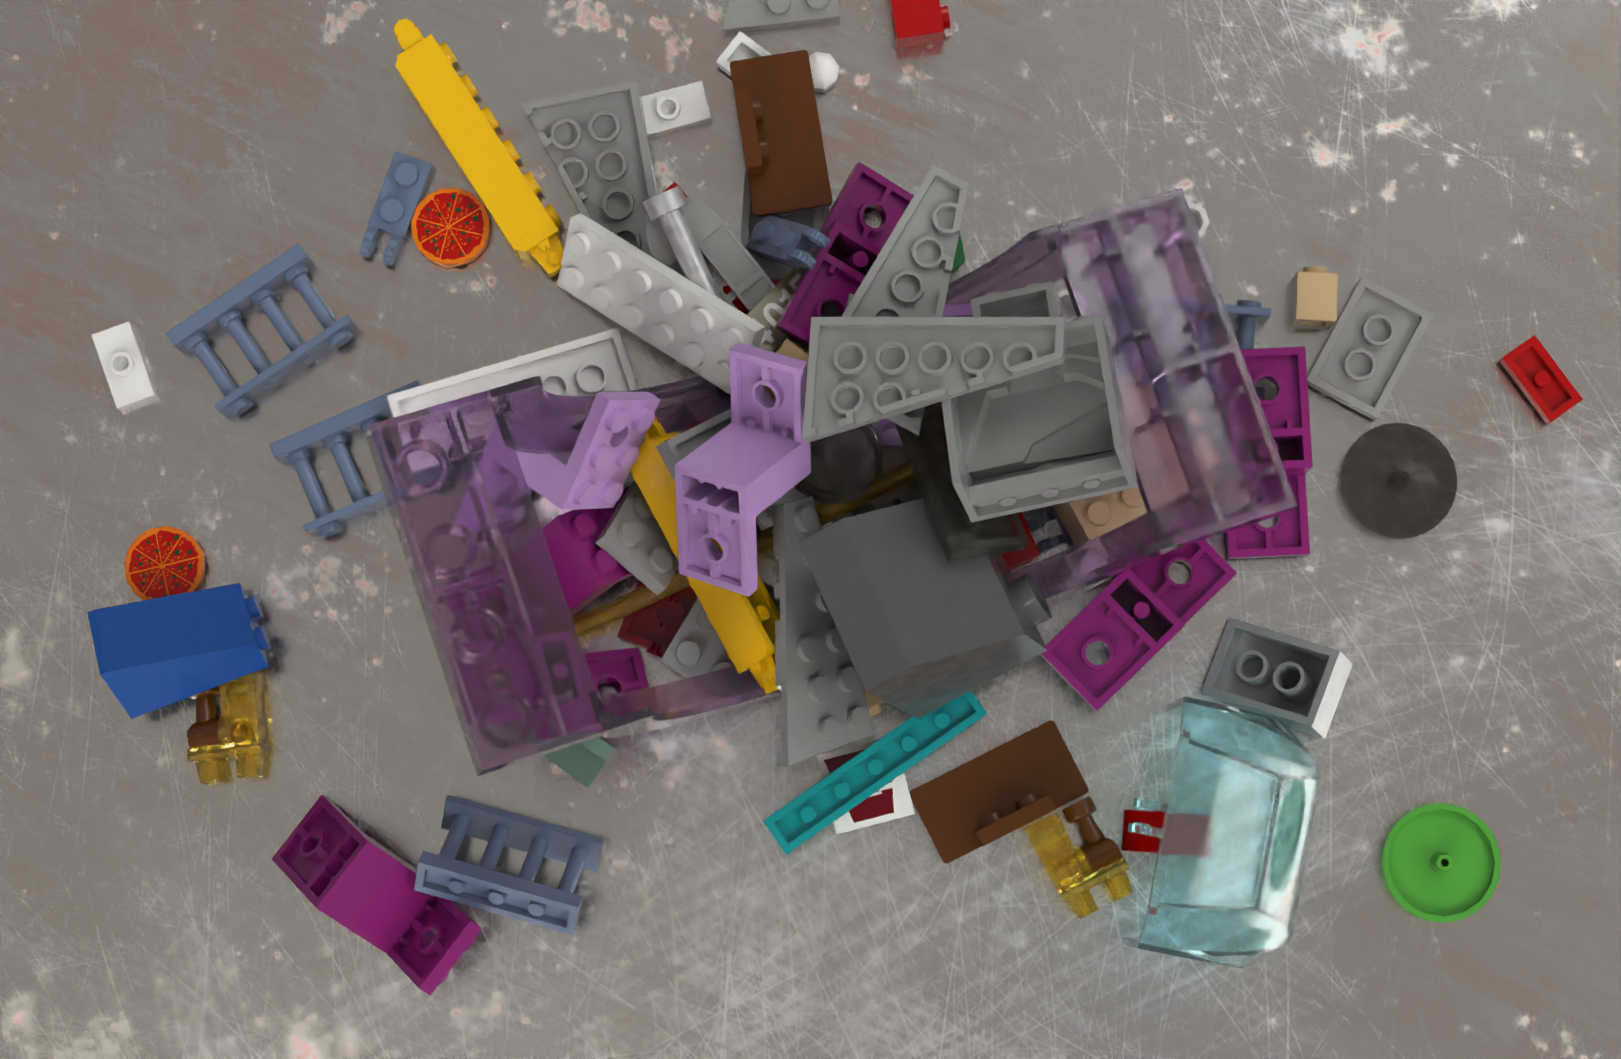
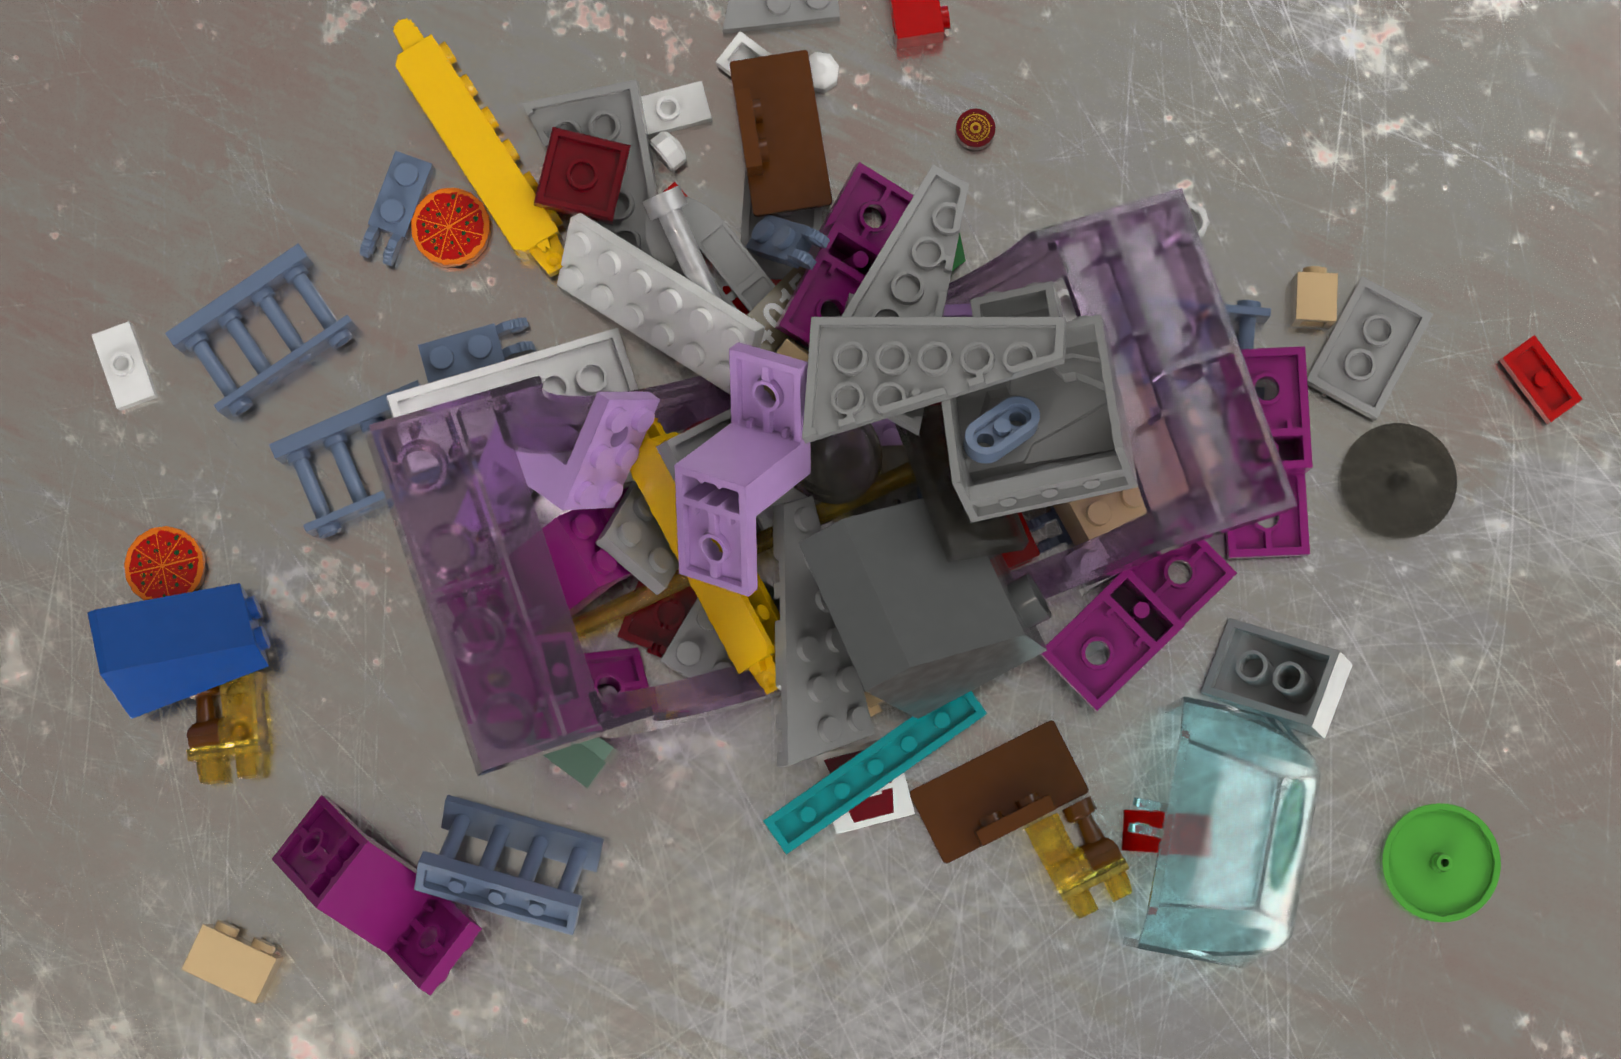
(233, 962): none -> tan brick
(472, 349): none -> sand blue hinge
(582, 175): none -> dark red tile
(668, 150): none -> white tile
(975, 129): none -> dark red tile
(998, 431): none -> sand blue plate

